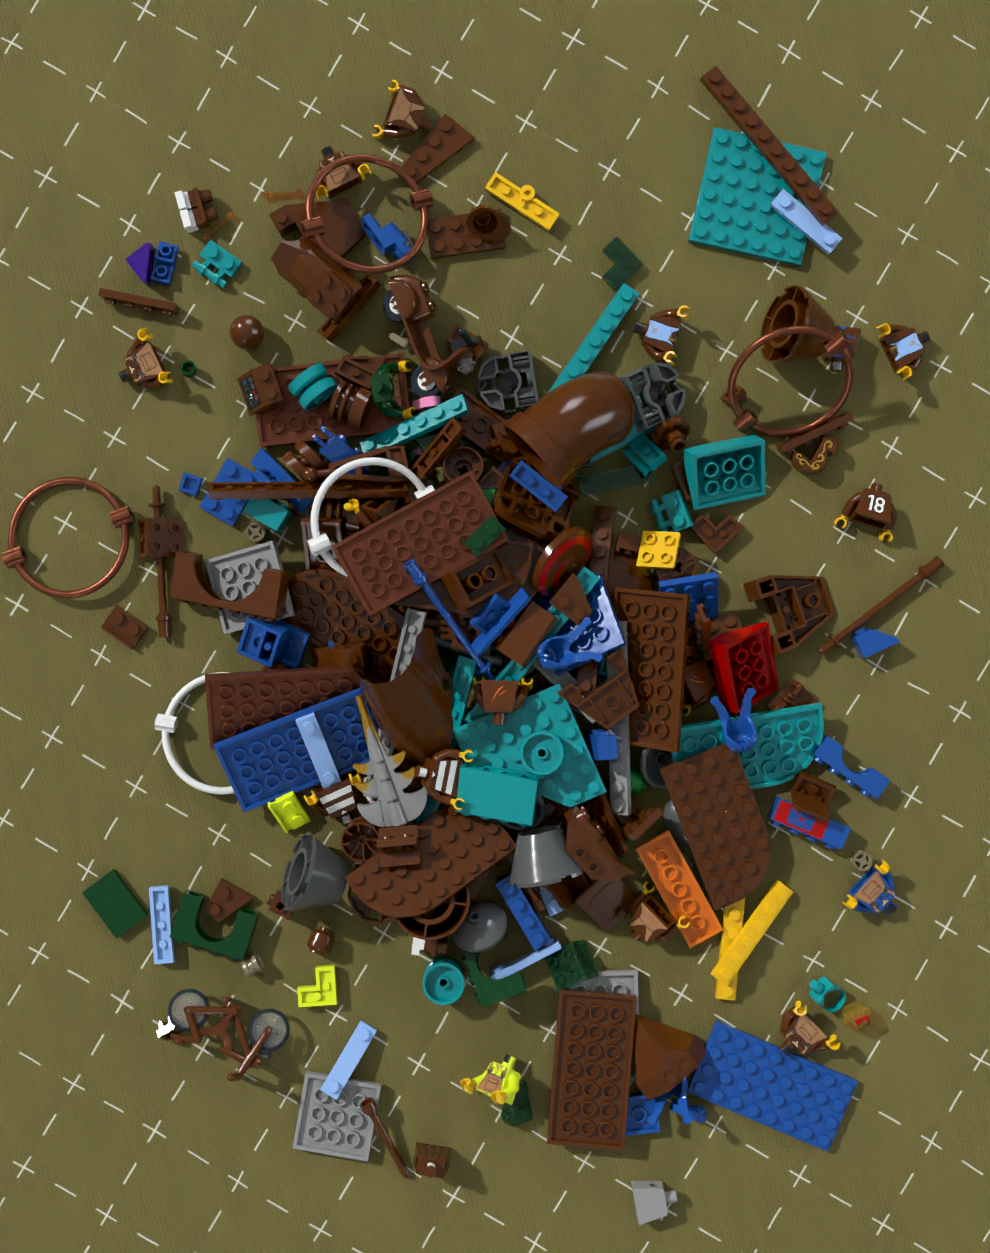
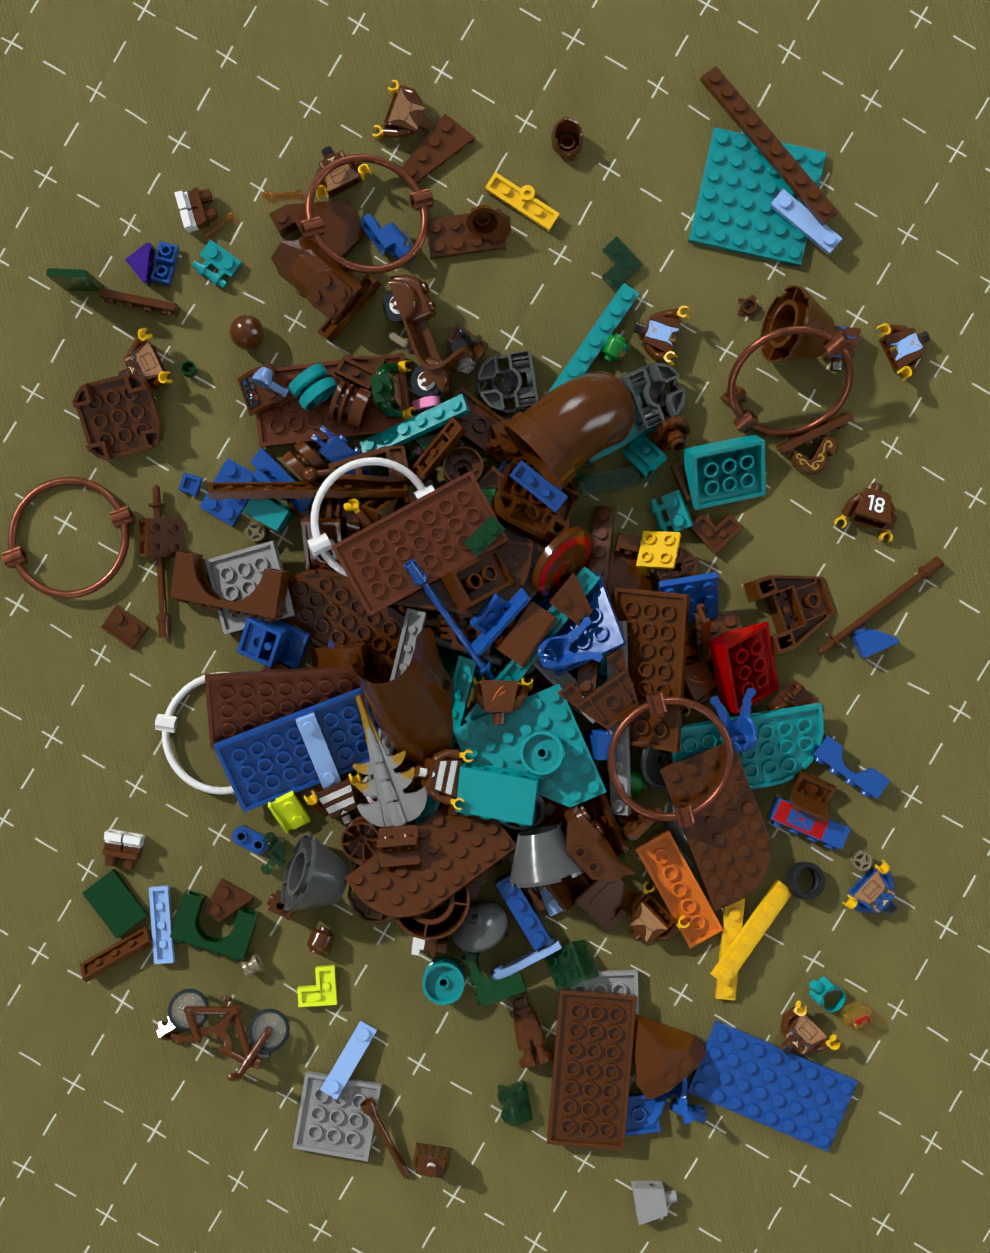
(74, 279): none -> dark green tile
(116, 954): none -> reddish brown plate
(119, 416): none -> reddish brown plate
(122, 845): none -> hips
(250, 839): none -> blue plate
(263, 378): none -> medium blue bar
(276, 854): none -> clear green piece
(497, 1081): torso -> none
(529, 1033): none -> reddish brown piece
(567, 138): none -> reddish brown hair
(615, 348): none -> green head
(684, 812): none -> copper piece
(748, 302): none -> reddish brown plate
(818, 880): none -> black tyre

